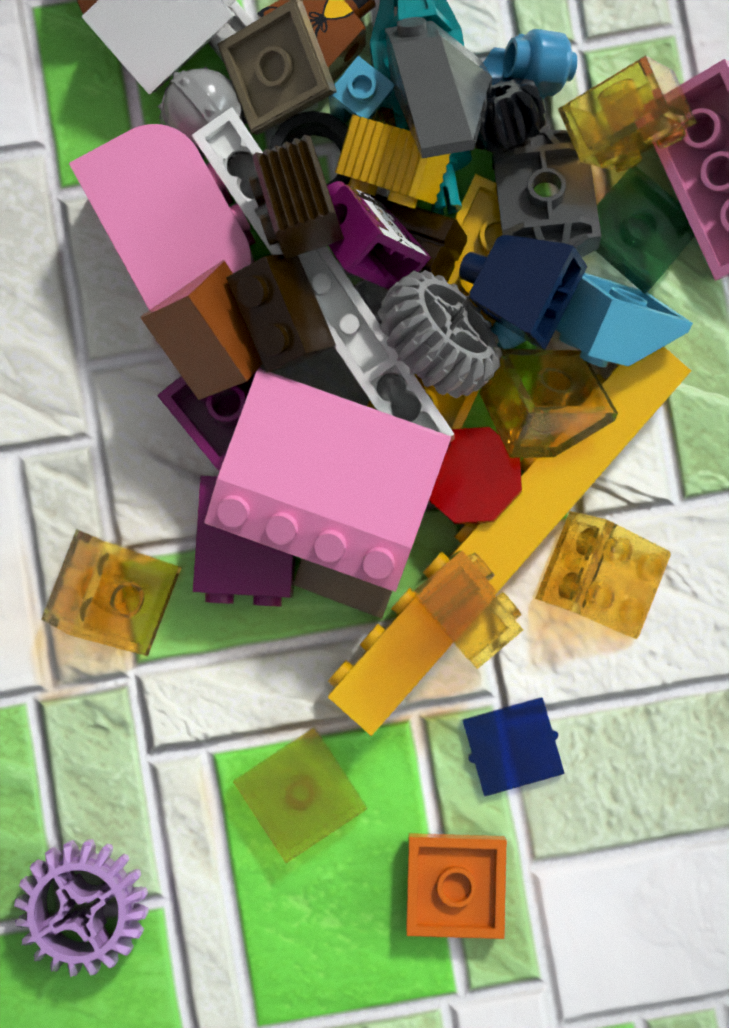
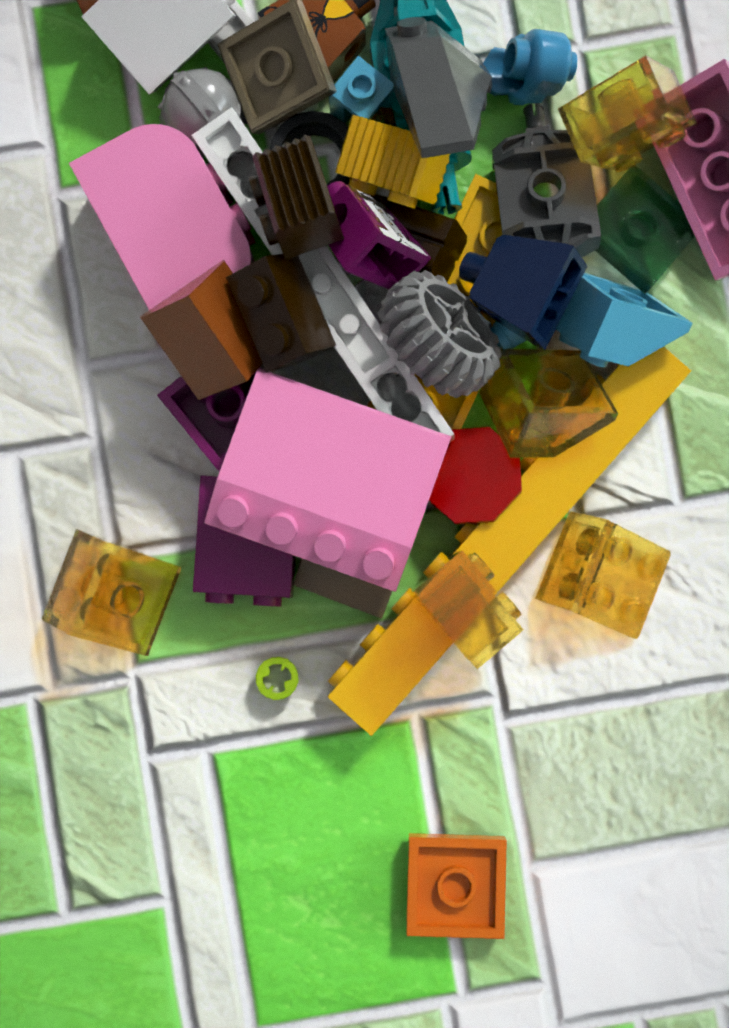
(88, 924): lavender gear -> none
(290, 684): none -> lime bush
(300, 794): clear yellow plate -> none
(511, 115): black gear -> none
(513, 746): clear blue piece -> none

